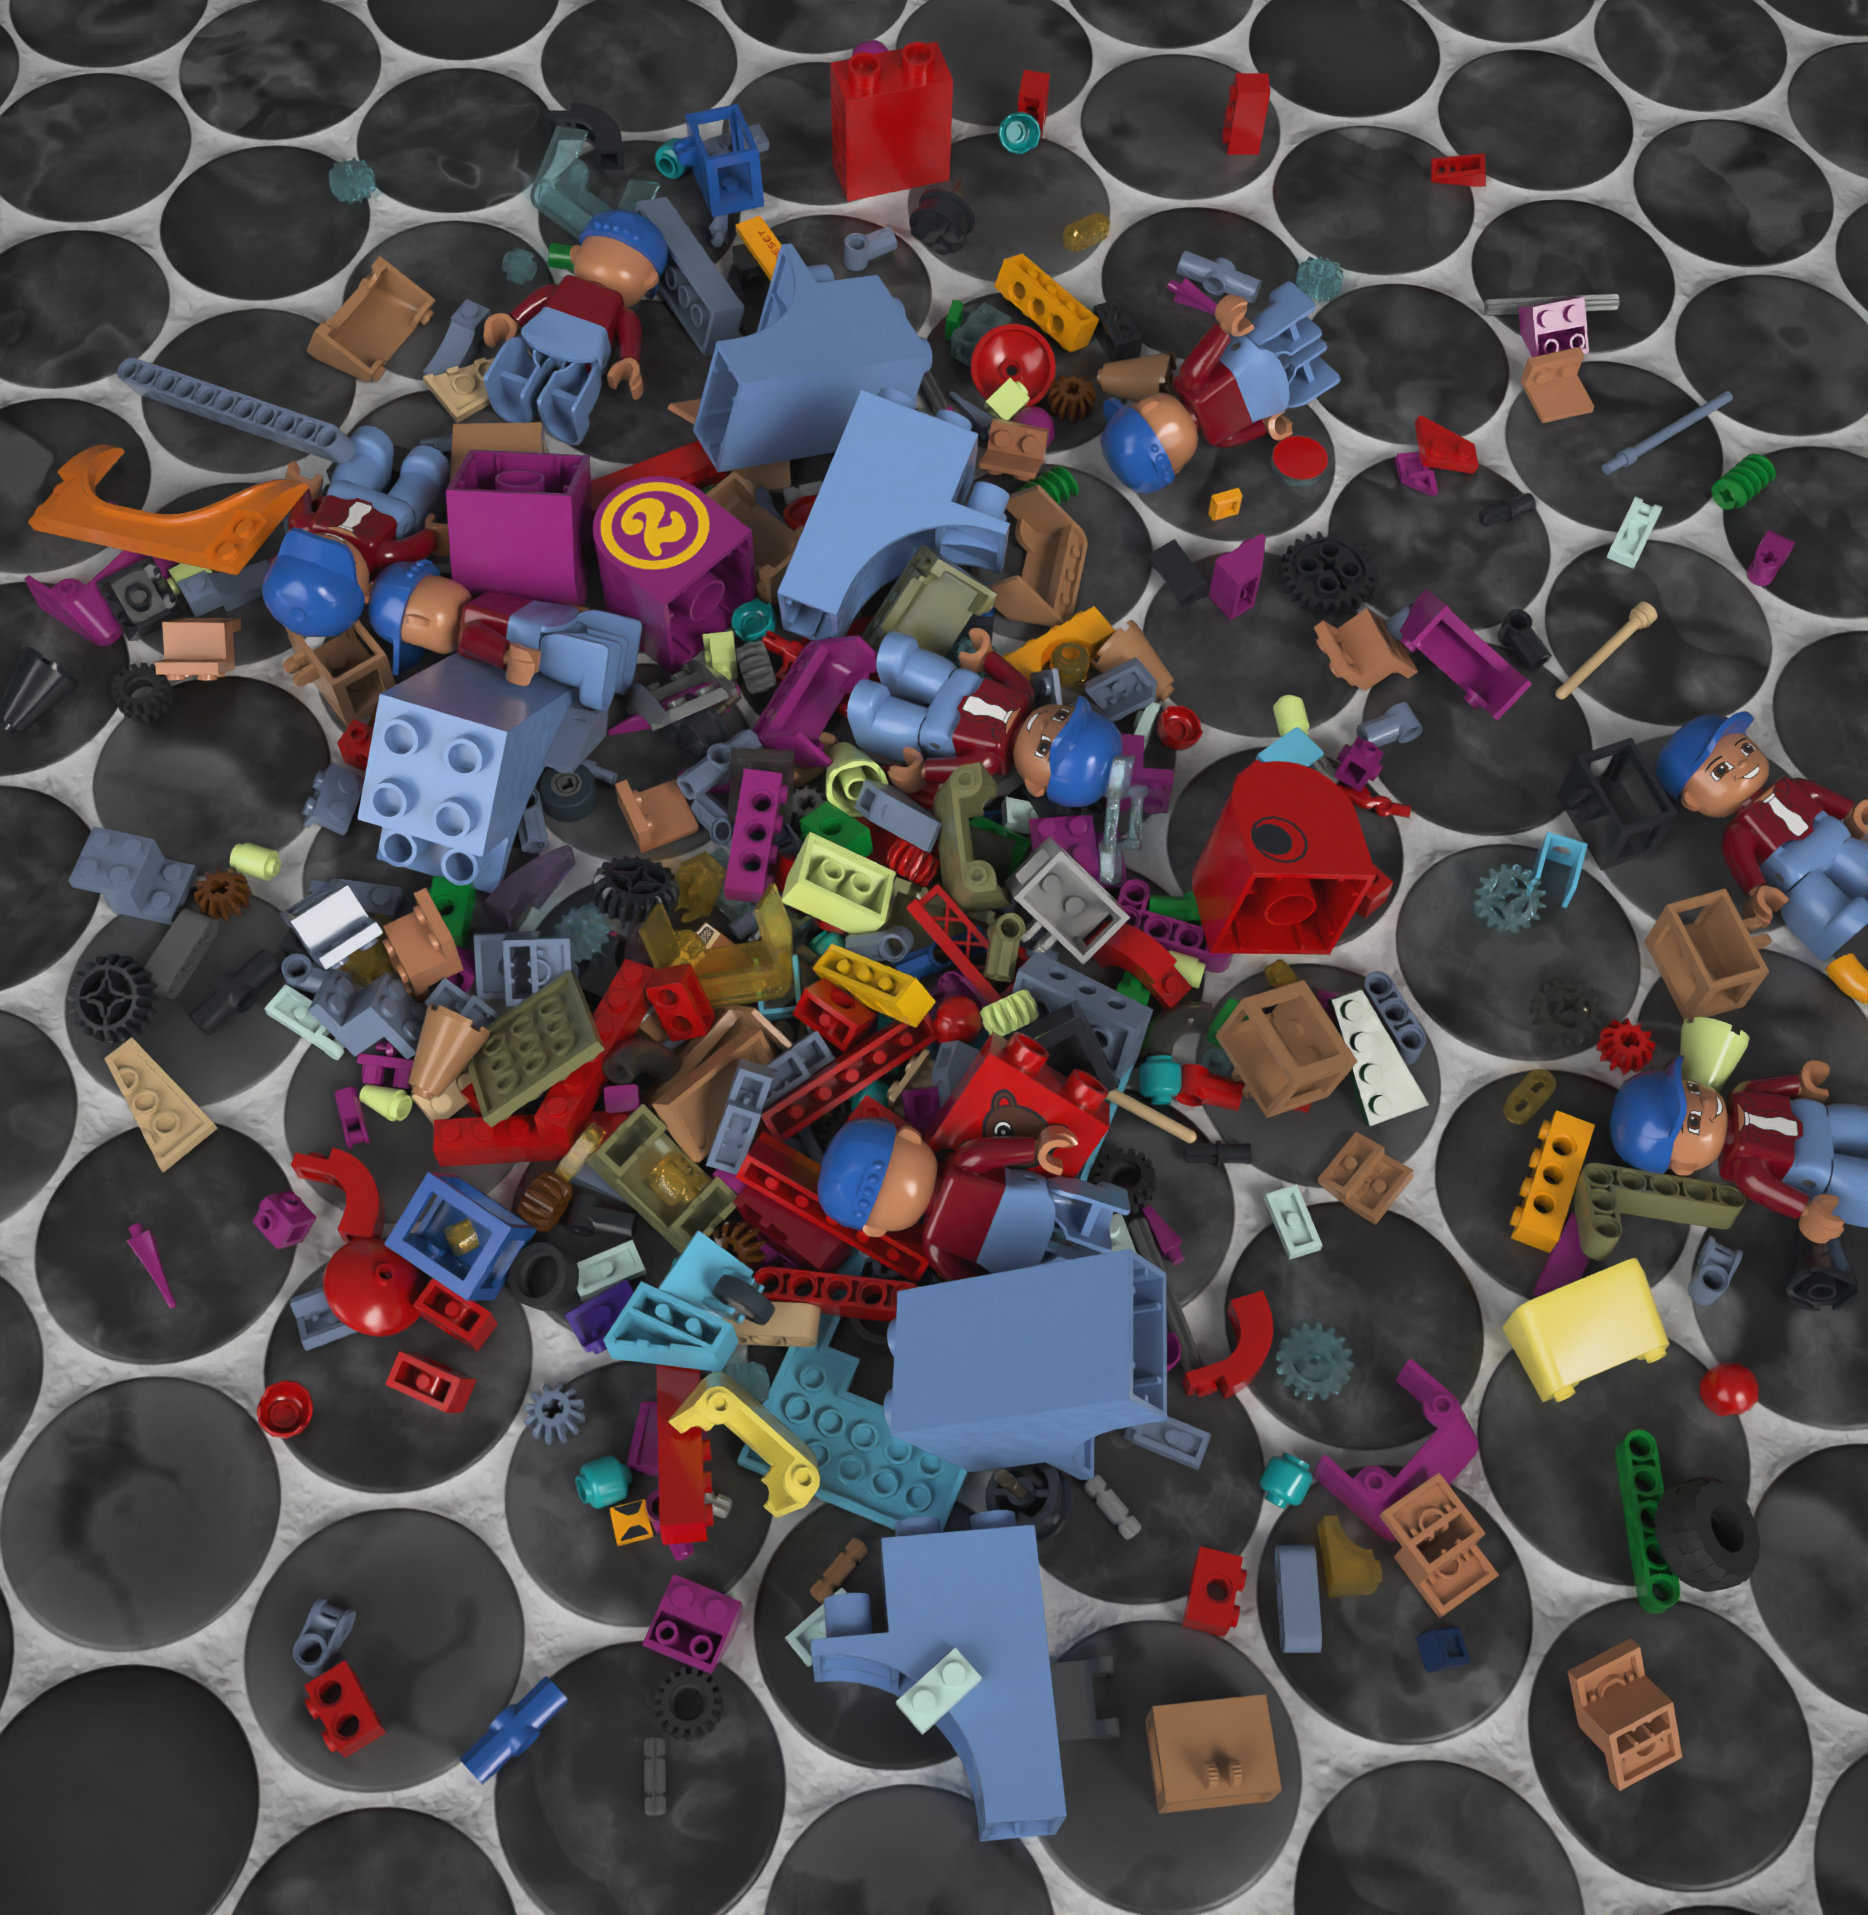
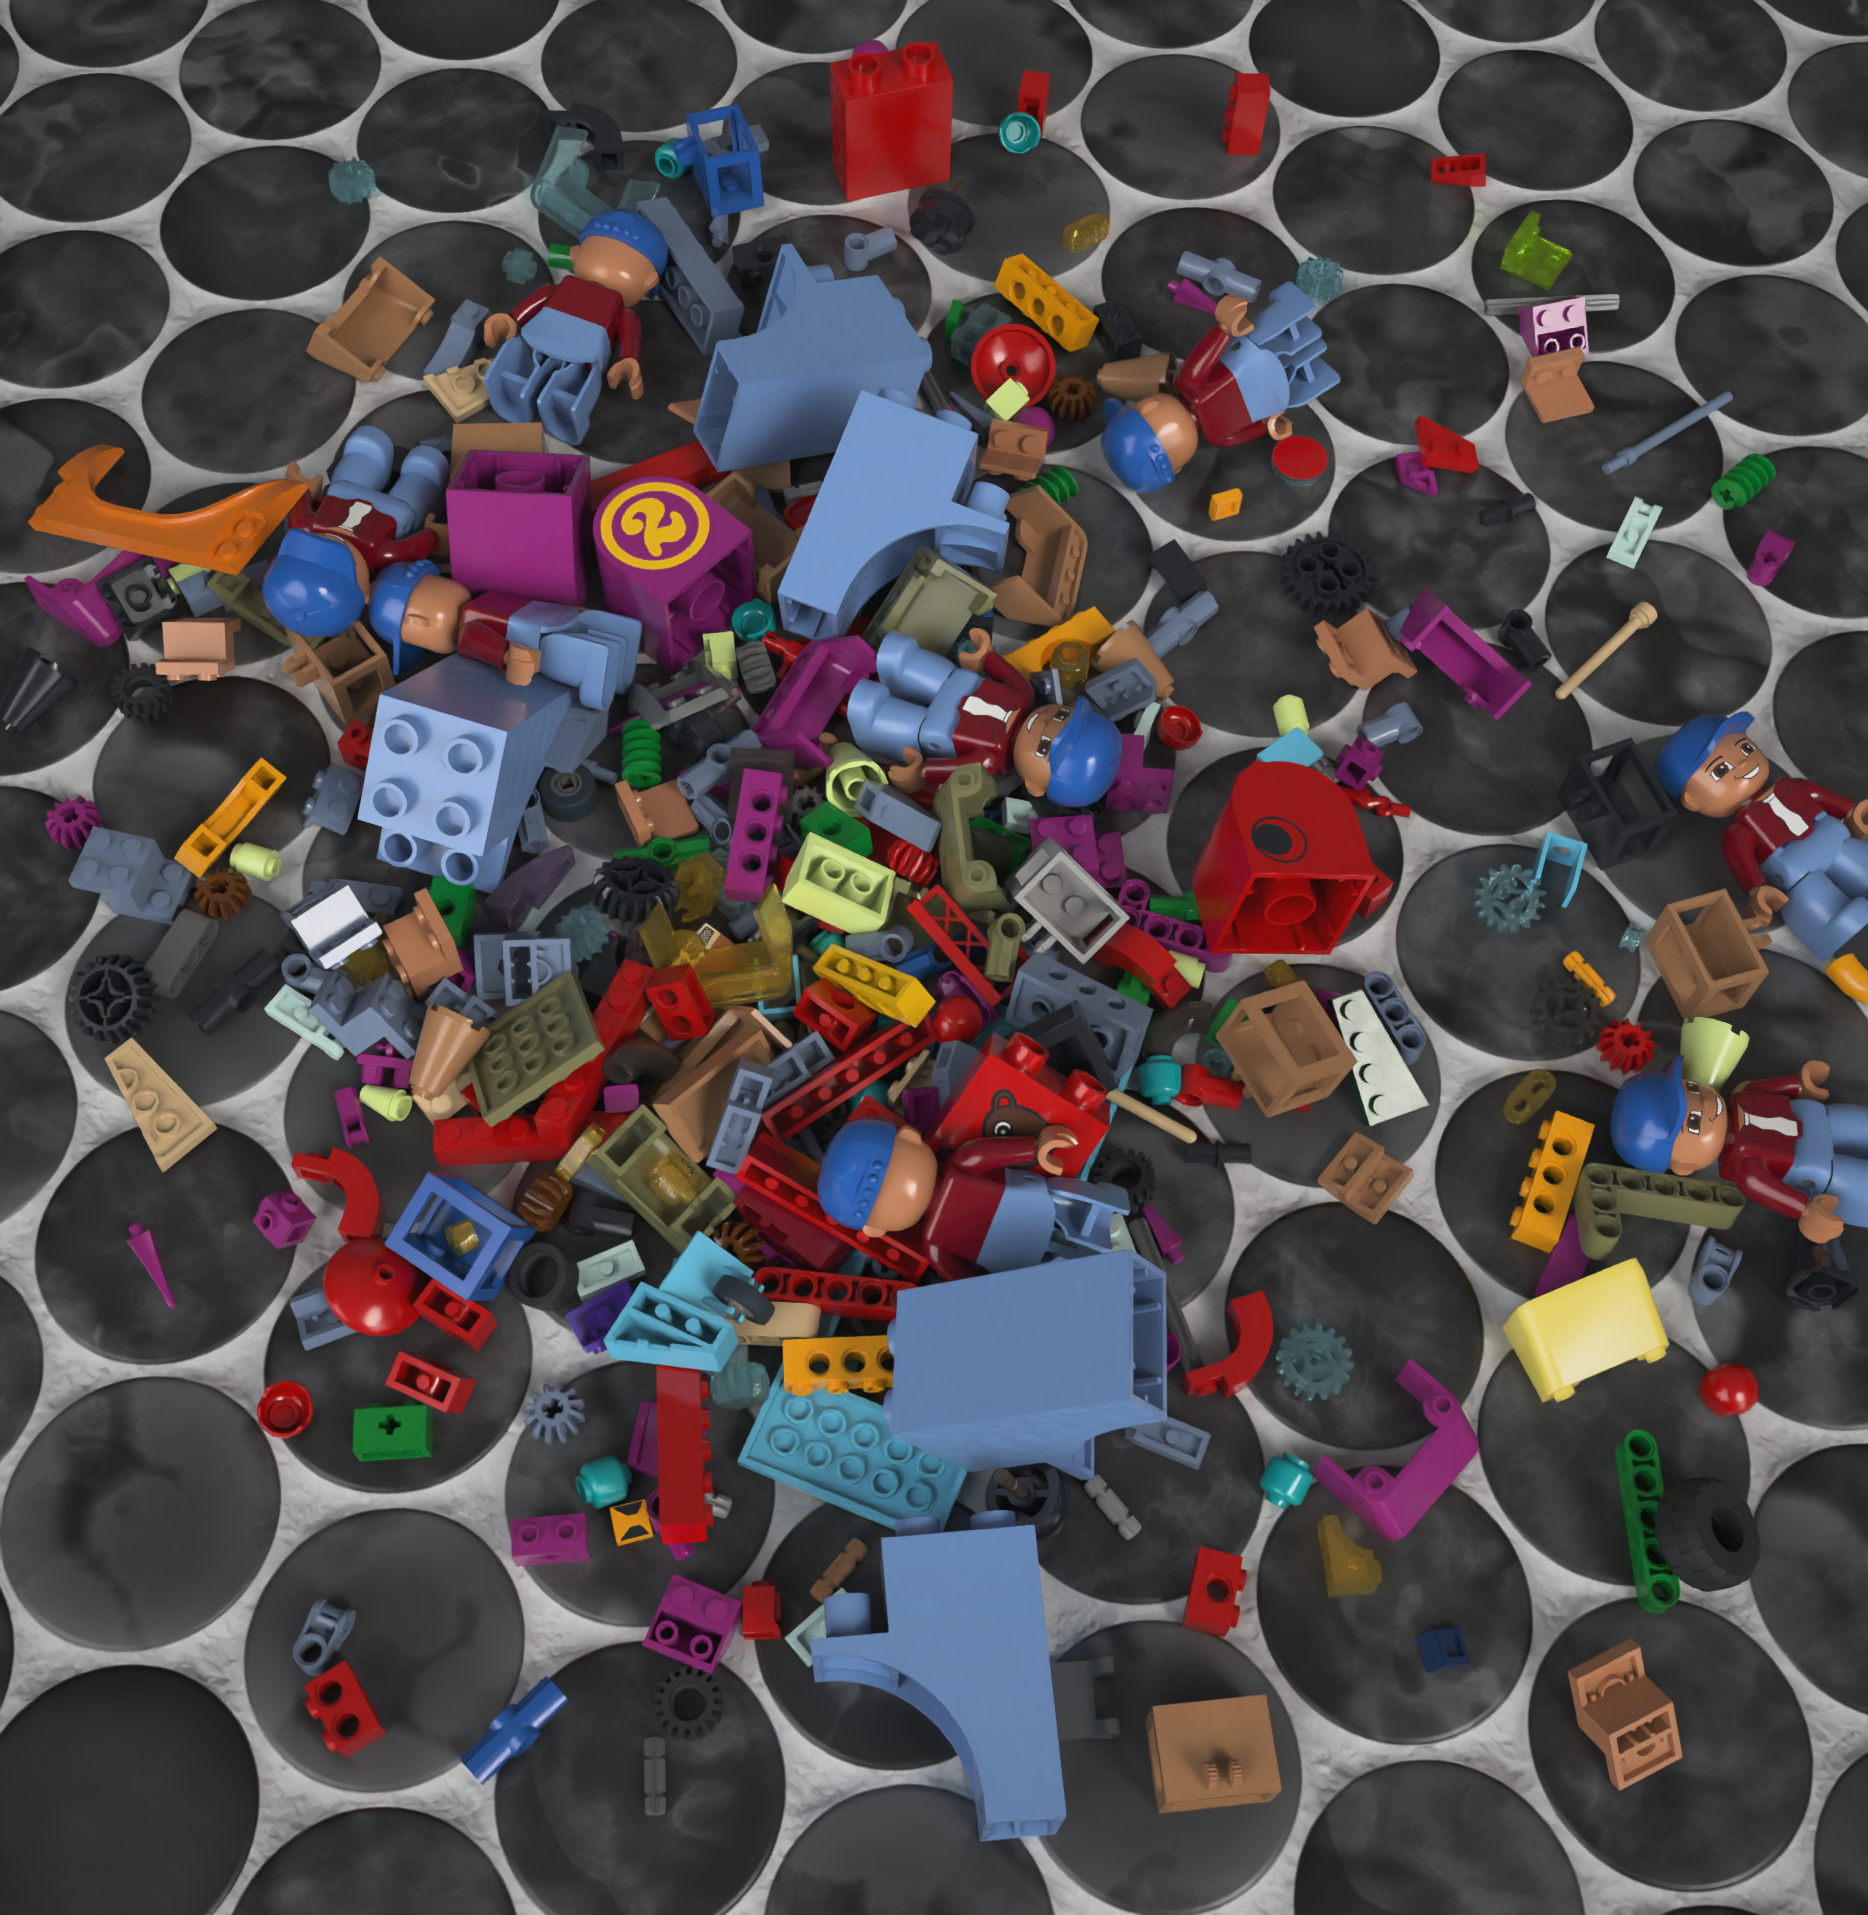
(72, 822): none -> magenta gear
(230, 818): none -> light orange arch
(237, 410): sand blue beam -> none
(249, 604): none -> olive slope
(409, 1440): none -> green brick
(550, 1539): none -> magenta brick
(641, 754): none -> green piece
(676, 850): none -> green piece
(760, 243): light orange tile -> none
(761, 1611): none -> red window
(793, 1464): light yellow windscreen -> none
(836, 1353): none -> light orange brick
(938, 1691): light aqua plate -> none
(1010, 1013): yellowish green gear -> none
(1117, 789): clear light blue bar -> none
(1181, 623): none -> sand blue piece
(1238, 577): magenta slope -> none
(1293, 1222): light aqua plate -> none
(1298, 1599): sand blue beam -> none
(1439, 1545): nougat bracket -> none
(1533, 256): none -> clear neon green bracket
(1590, 978): none -> light orange axle
(1631, 937): none -> clear light blue bush

